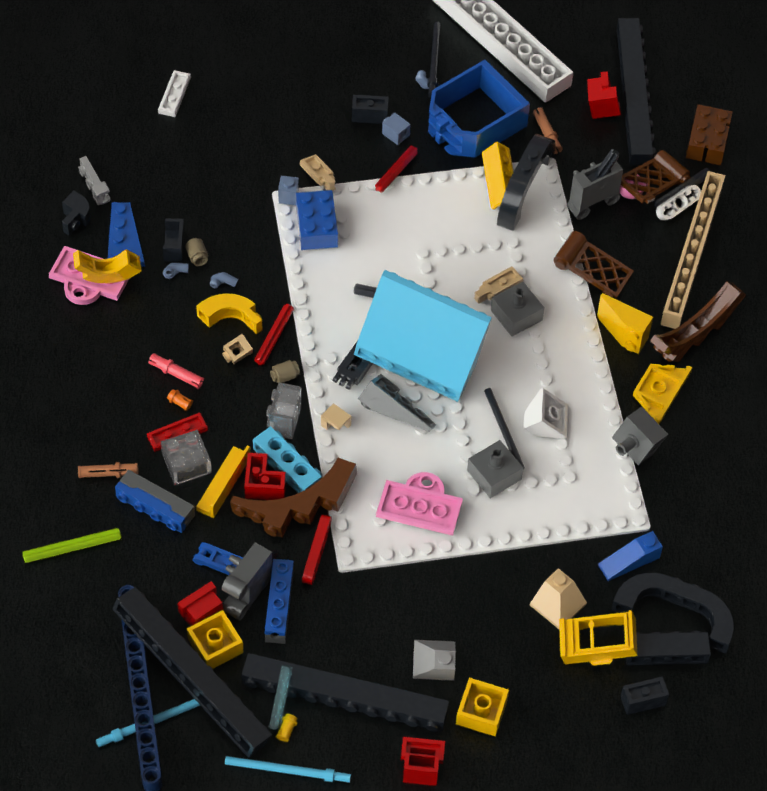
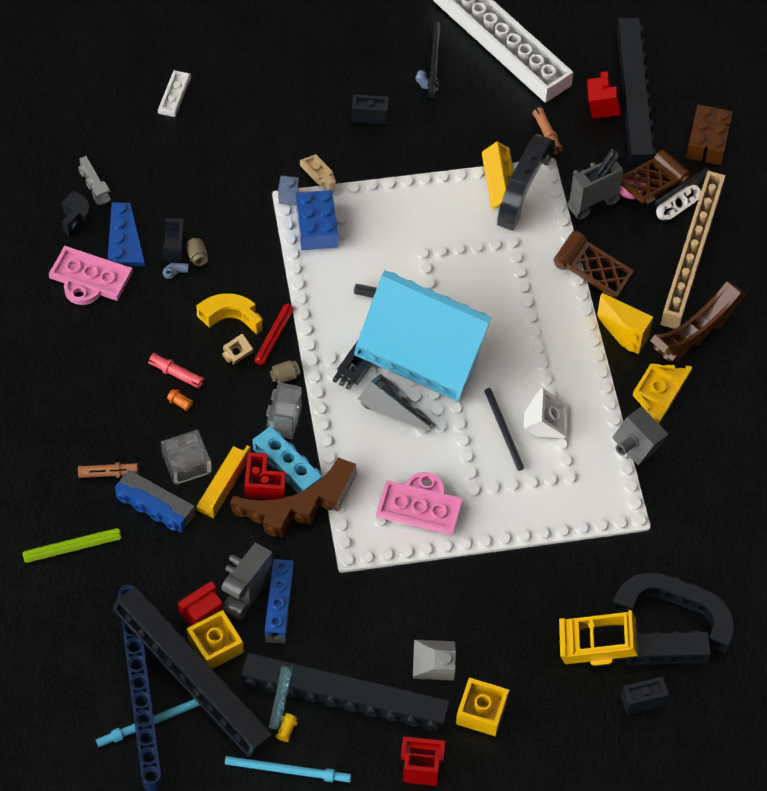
(107, 270): yellow arch -> none
(175, 429): red tile -> none
(218, 559): blue plate -> none
(221, 278): sand blue arm -> none
(317, 549): red beam -> none
(336, 417): tan panel -> none
(395, 128): sand blue brick -> none
(396, 169): red axle -> none
(495, 469): dark grey brick -> none
(498, 89): blue container -> none
(498, 284): tan hinge -> none
(517, 308): dark grey brick -> none
(558, 598): tan slope -> none
(632, 556): blue slope -> none

